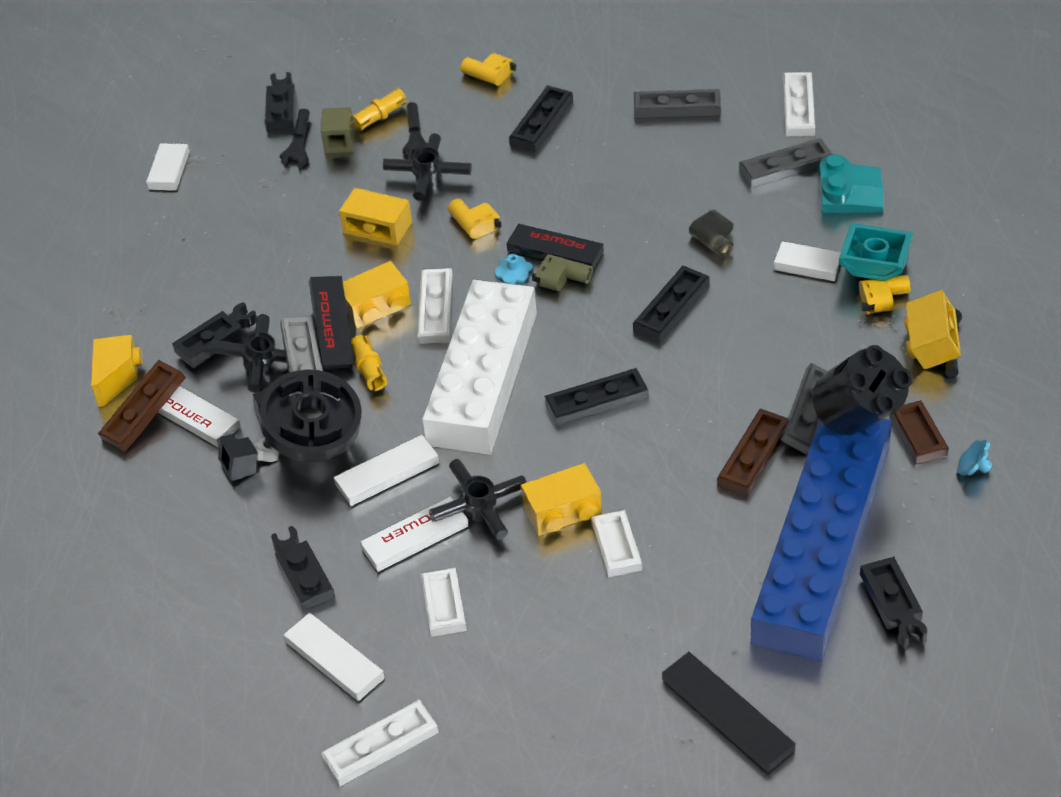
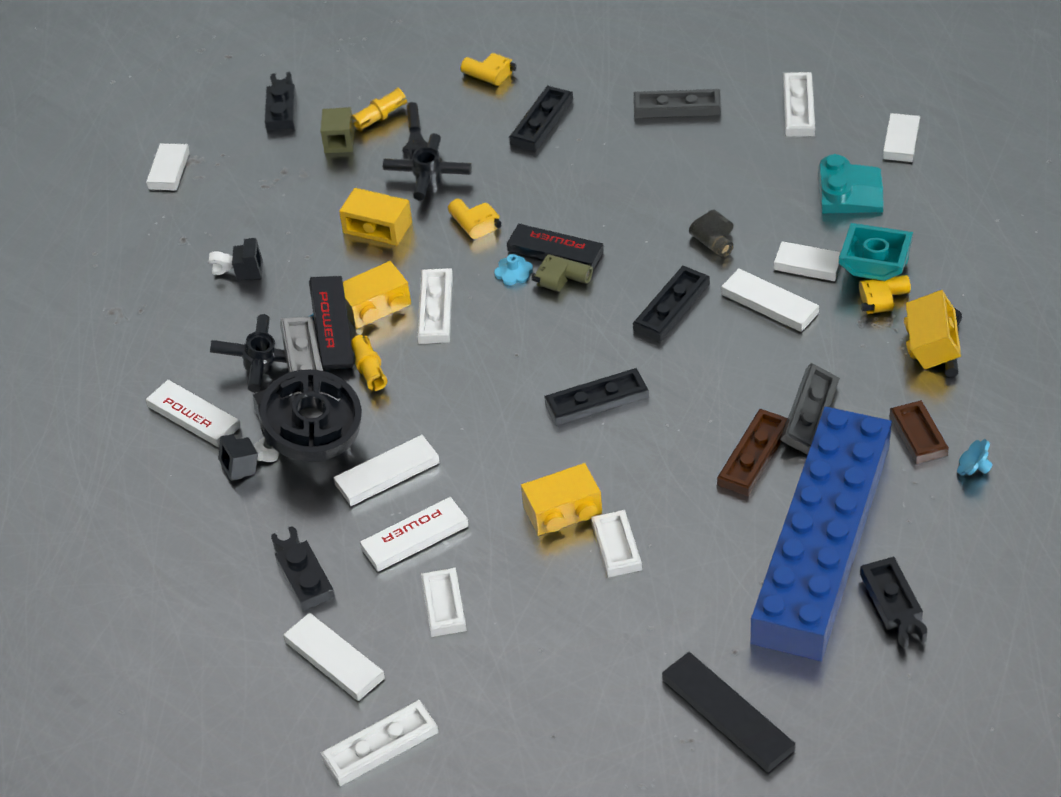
(114, 367): yellow slope -> none
(141, 405): reddish brown tile -> none
(196, 344): black plate -> none
(245, 261): none -> black piece
(296, 148): black piece -> none
(477, 499): black bar -> none
(480, 367): white brick -> none
(770, 300): none -> white tile
(784, 162): dark grey tile -> none
(861, 391): black cylinder -> none
(901, 137): none -> white tile

